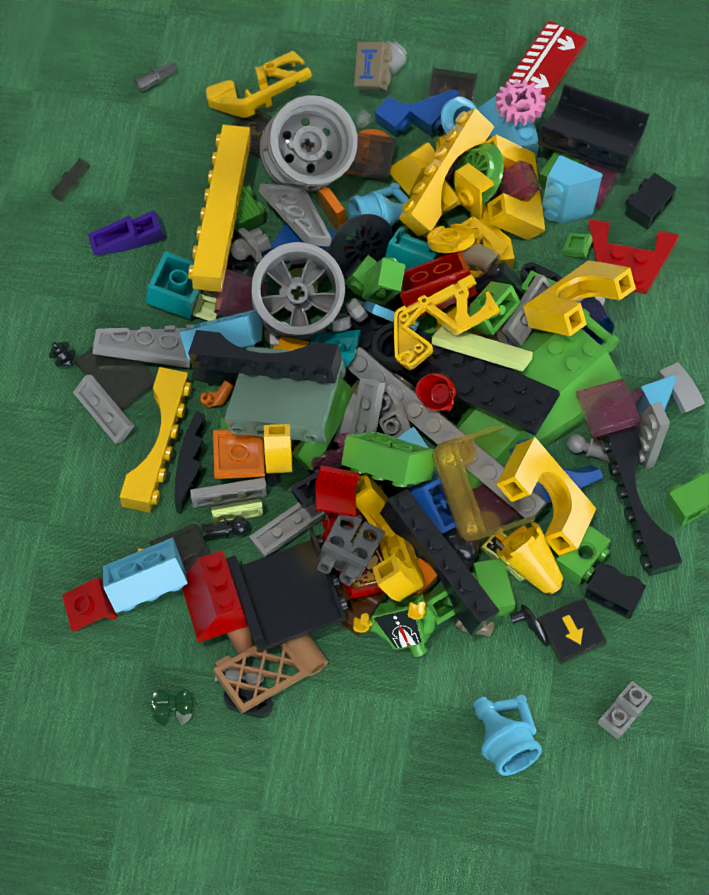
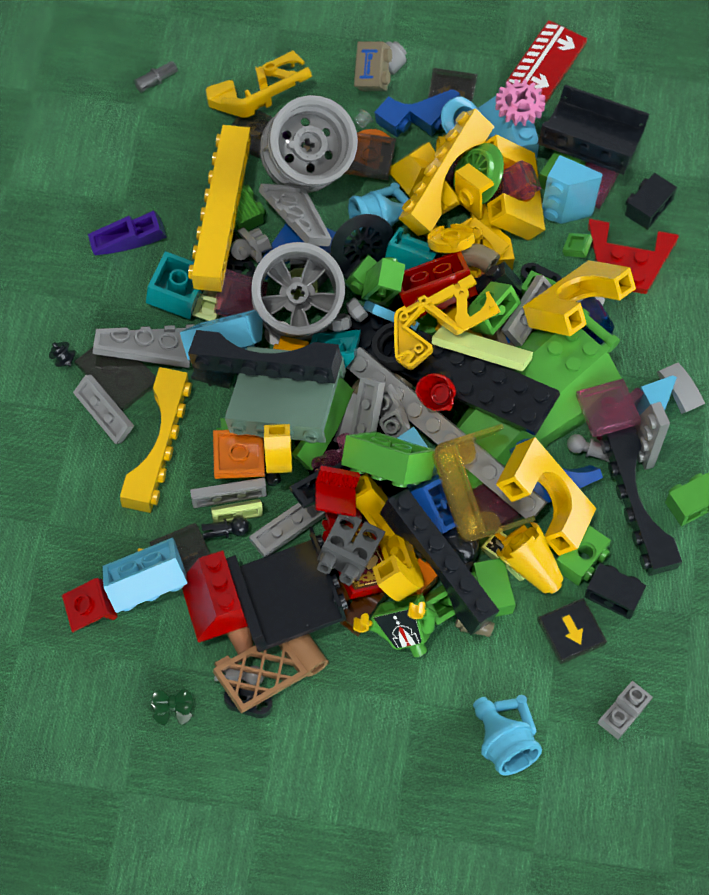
(70, 179): clear smoke pin -> none
(189, 468): black slope -> none
(217, 398): orange arm -> none
(331, 207): orange tile -> none
(526, 614): black bar -> none

